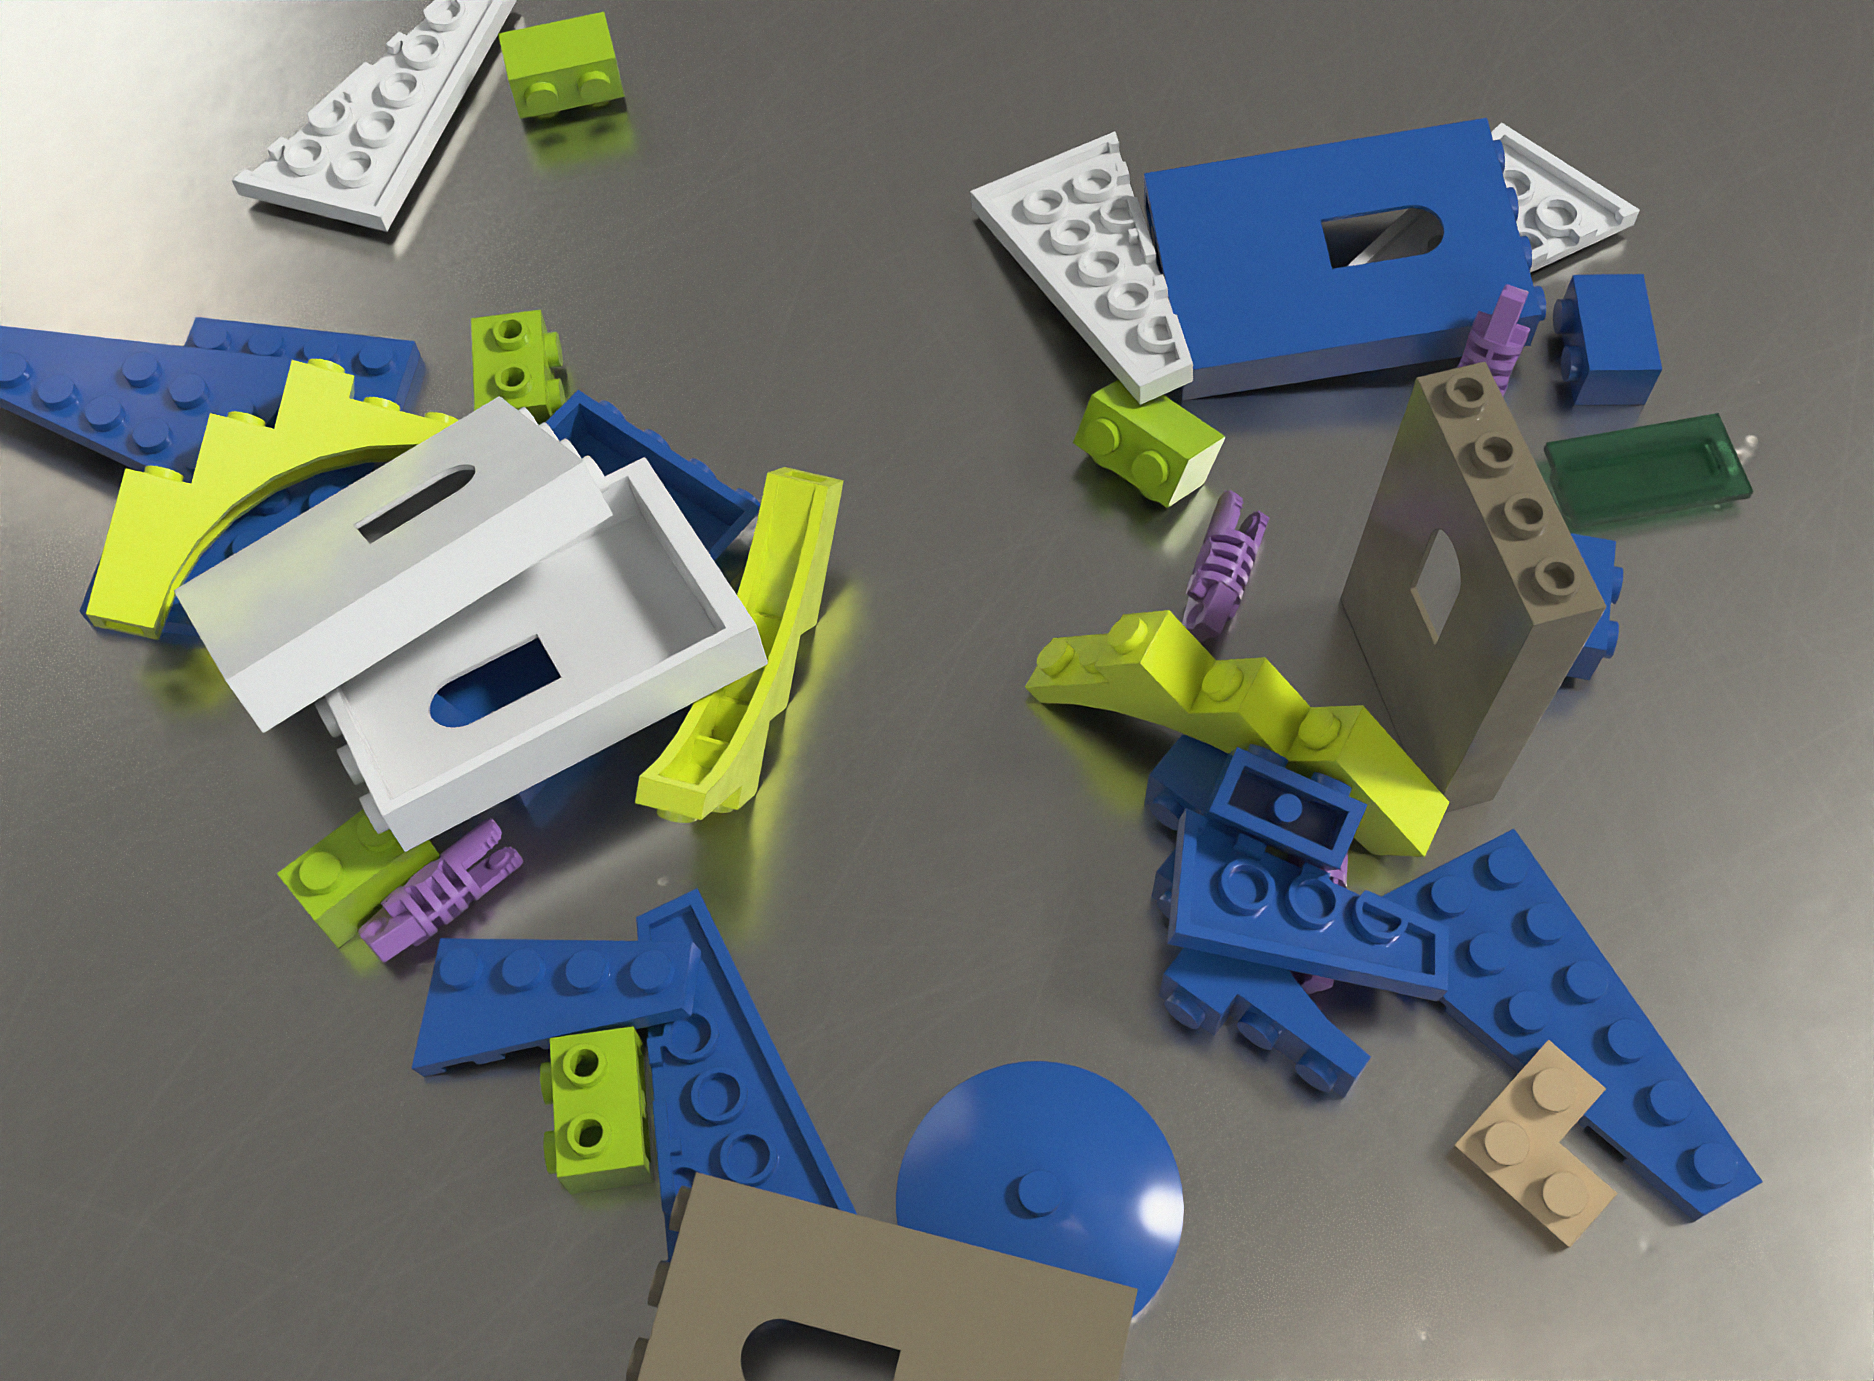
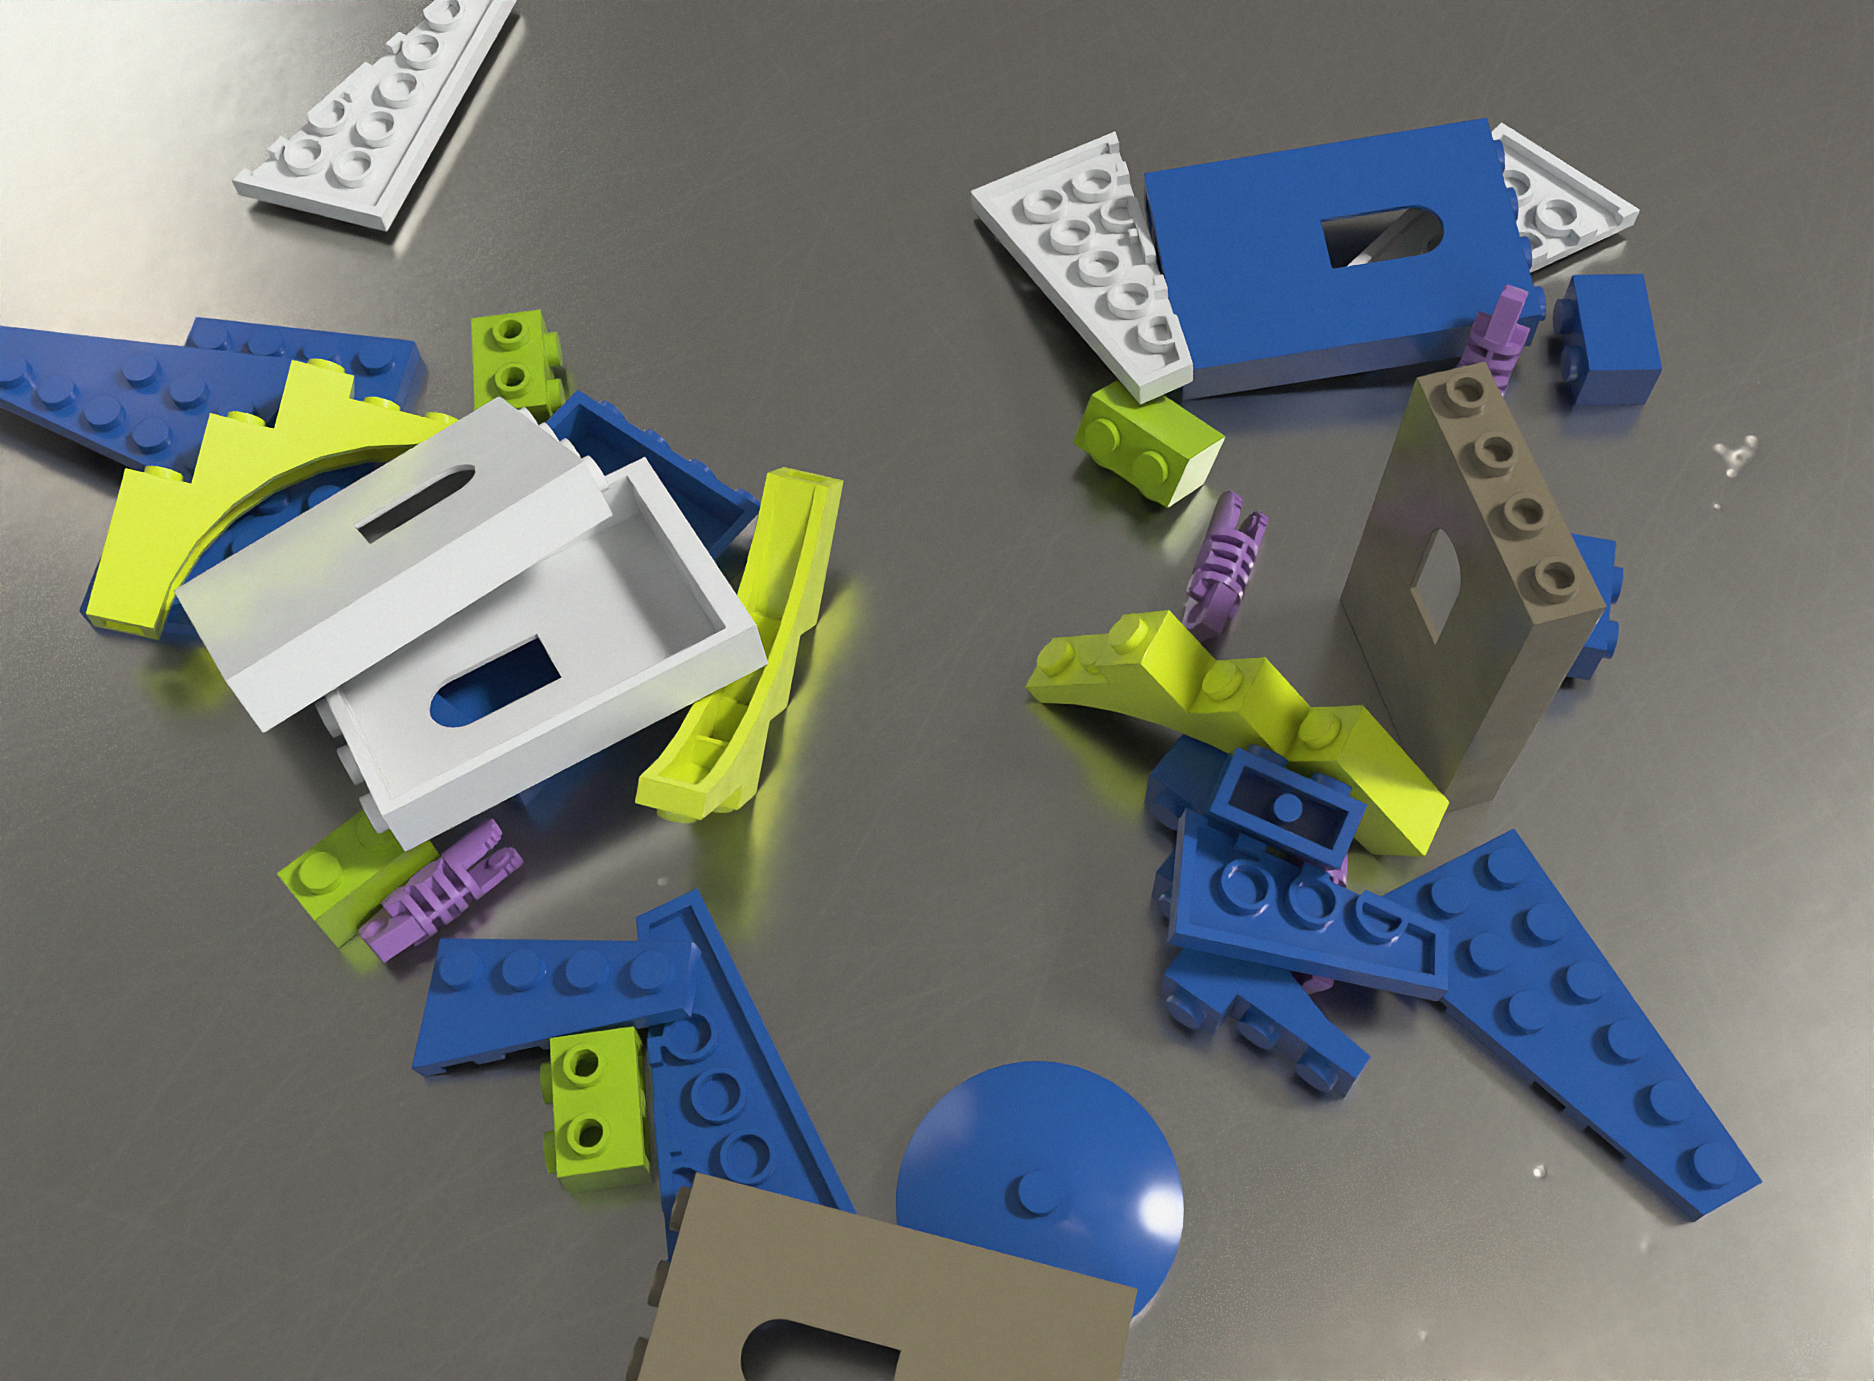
(561, 65): lime brick -> none
(1520, 1145): tan plate -> none
(1646, 471): clear green piece -> none

